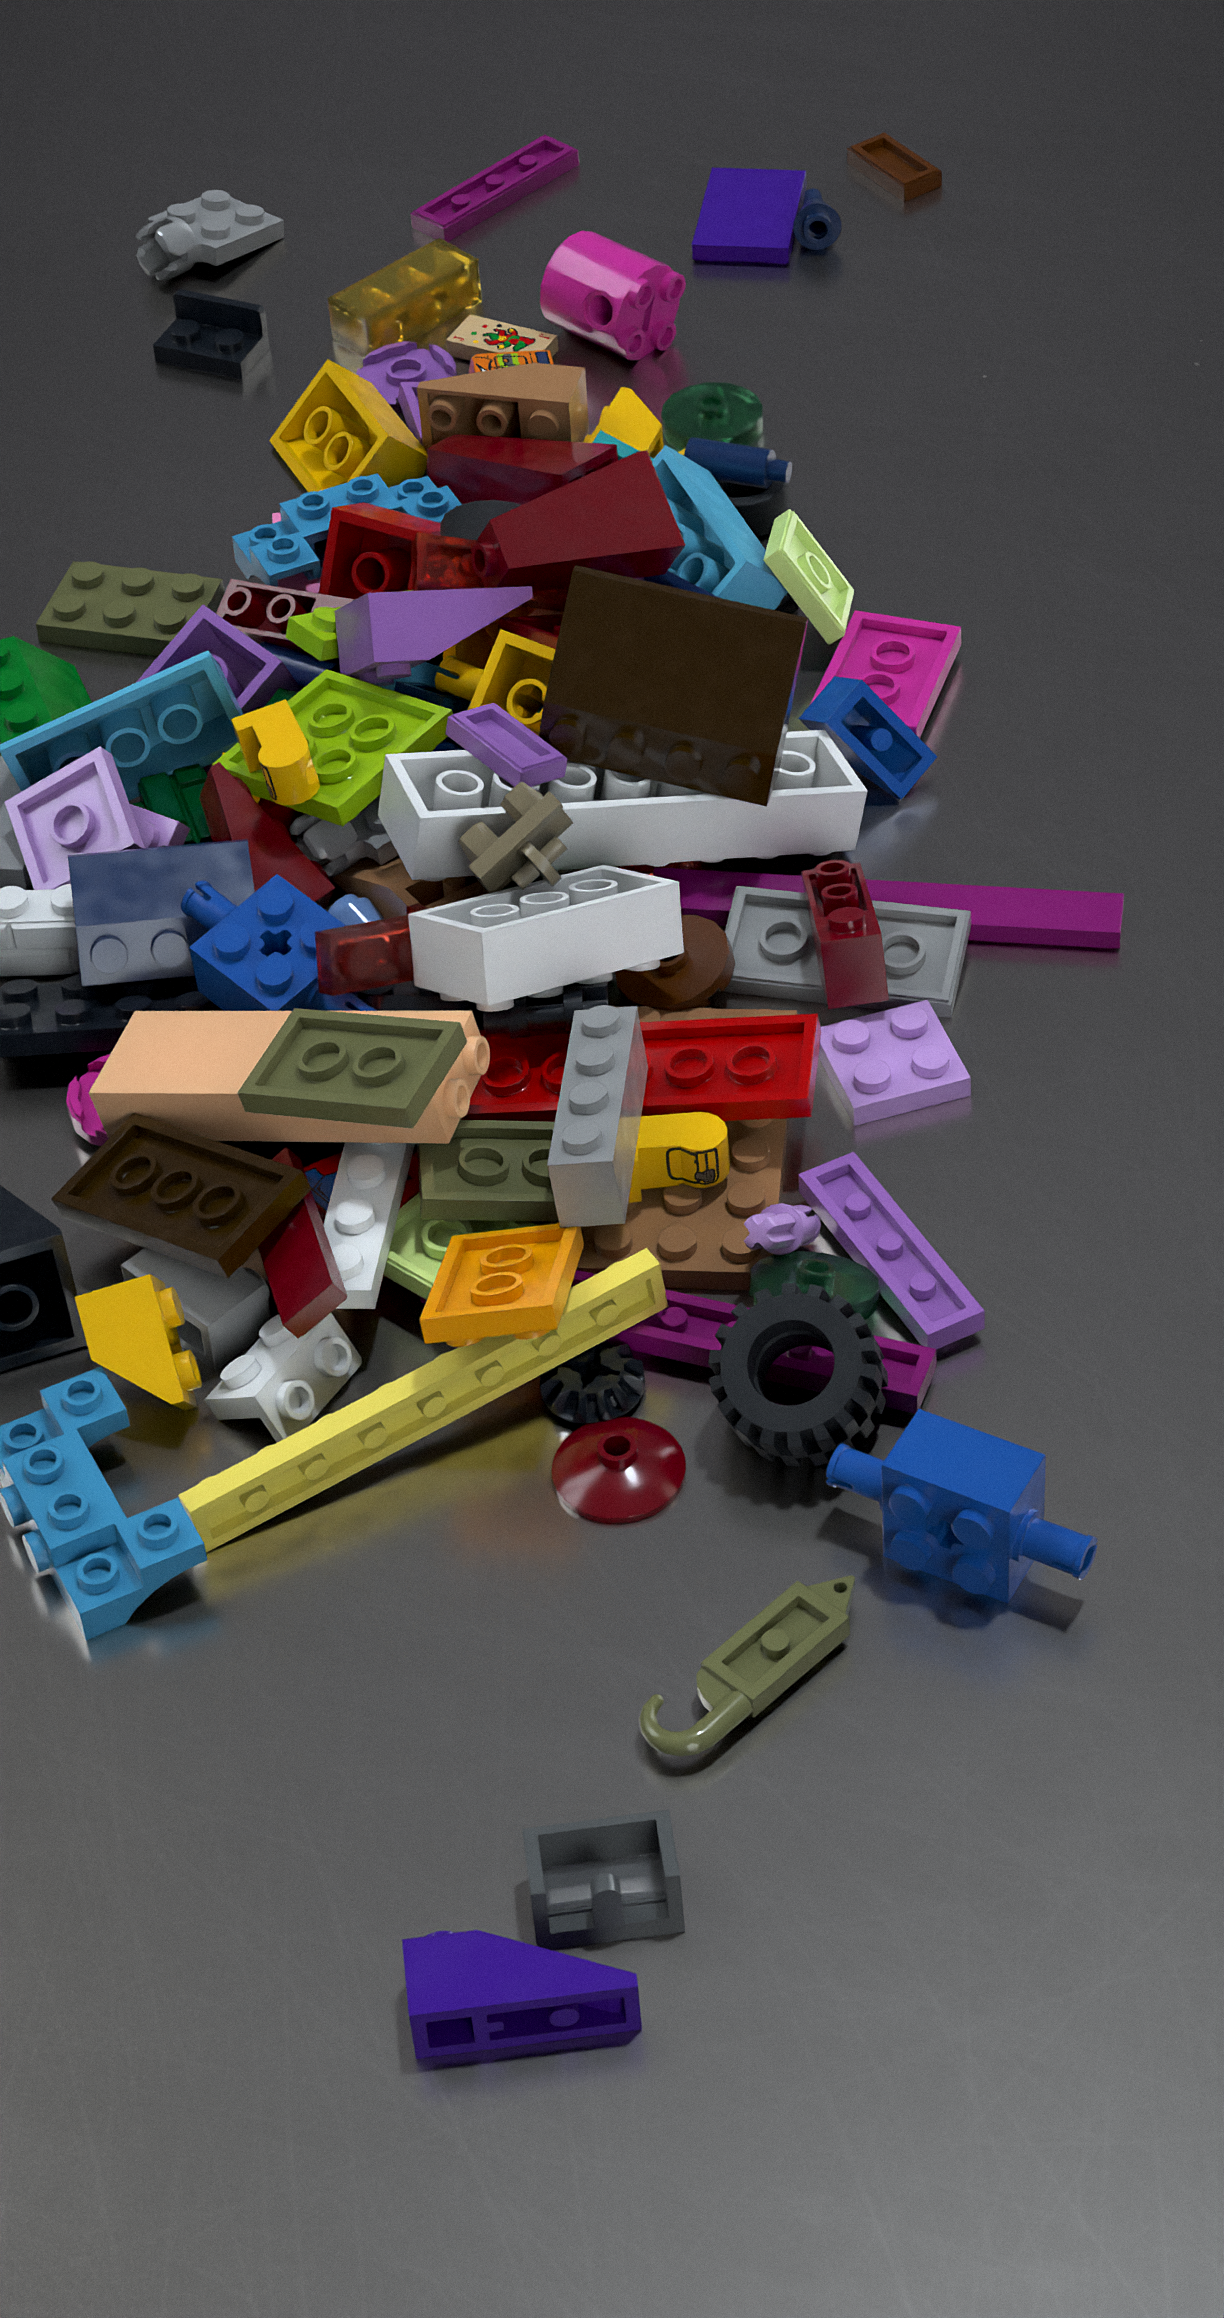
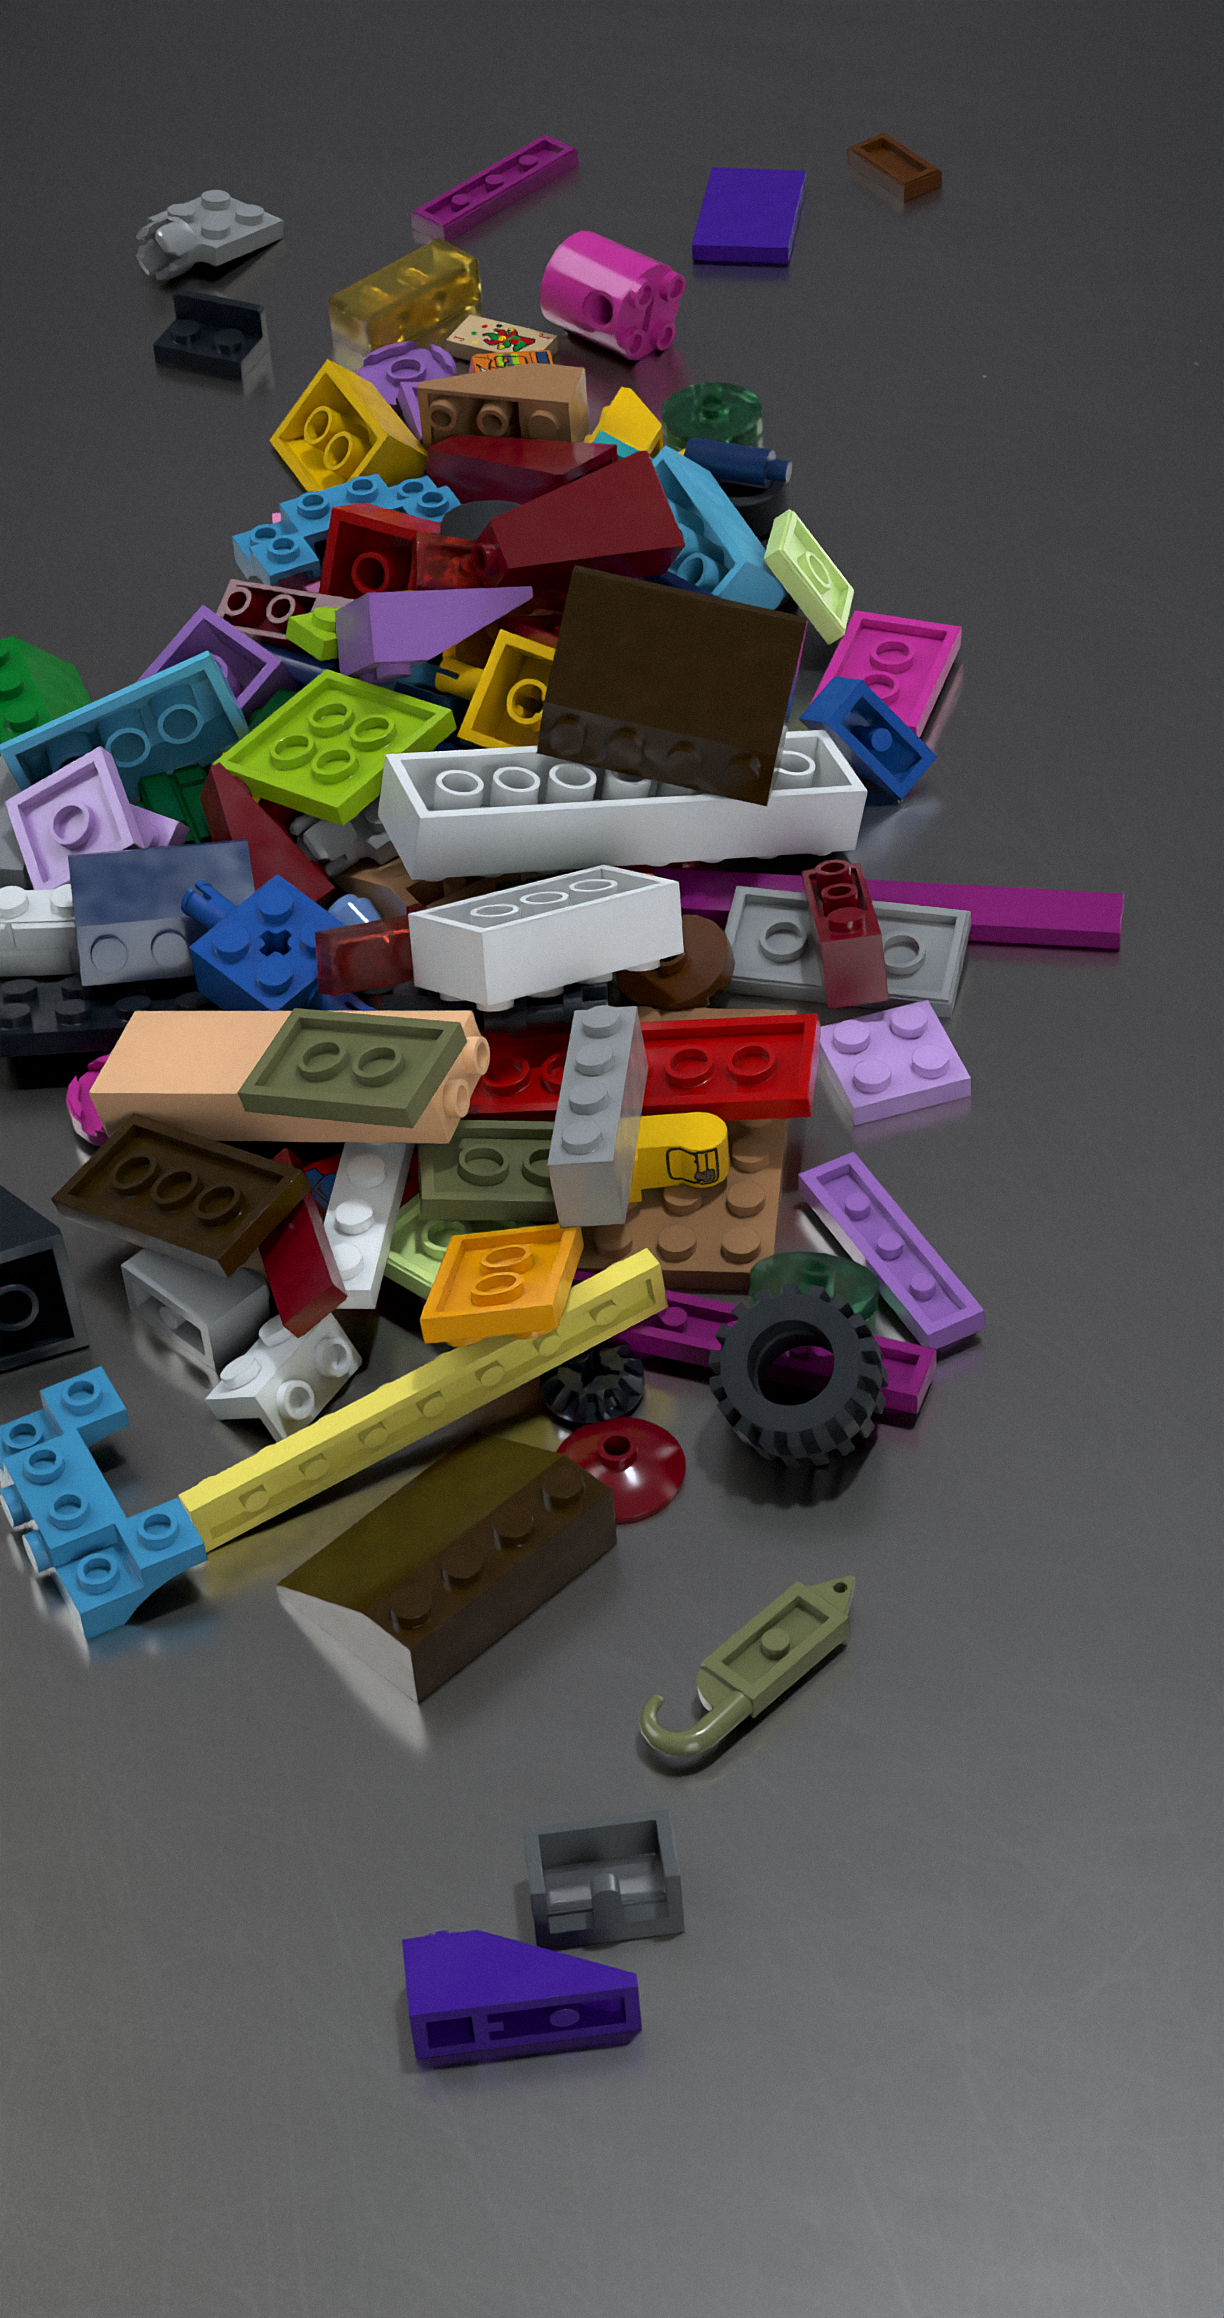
(124, 607): olive plate -> none
(136, 1337): yellow slope -> none
(275, 743): yellow leg -> none
(455, 1559): none -> dark brown slope
(506, 745): medium lavender tile -> none
(525, 847): dark tan hips -> none
(782, 1228): lavender axle -> none
(816, 223): dark blue cone -> none
(963, 1506): blue brick -> none

